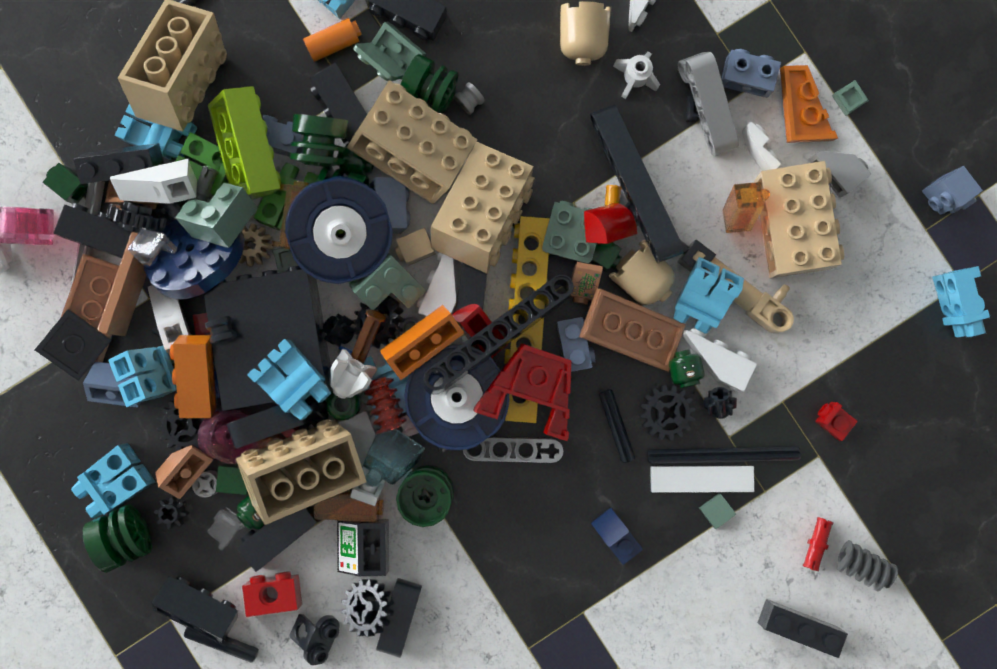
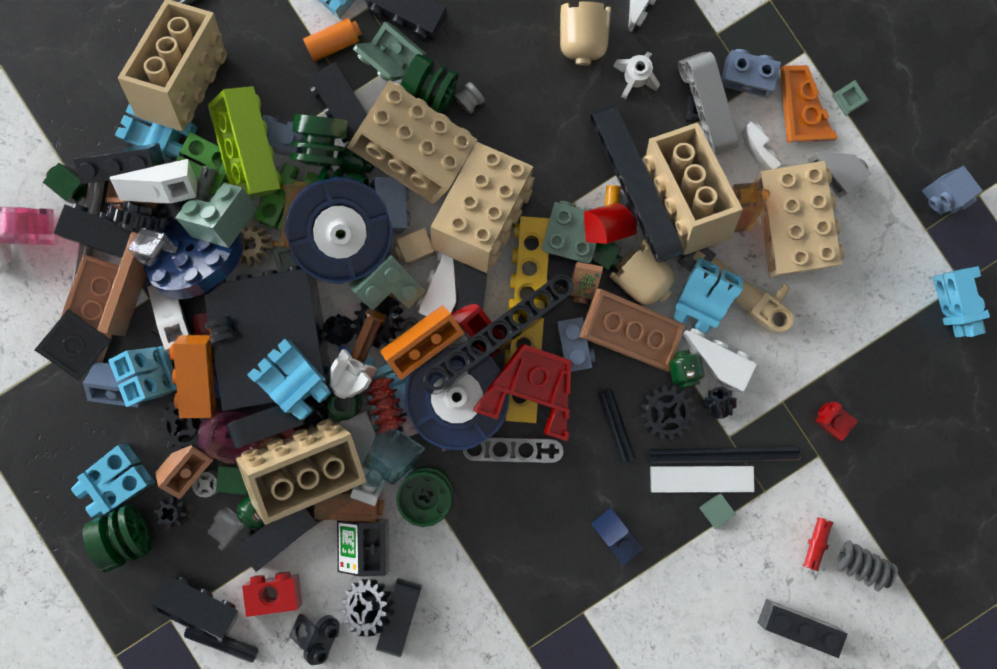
(692, 188): none -> tan brick

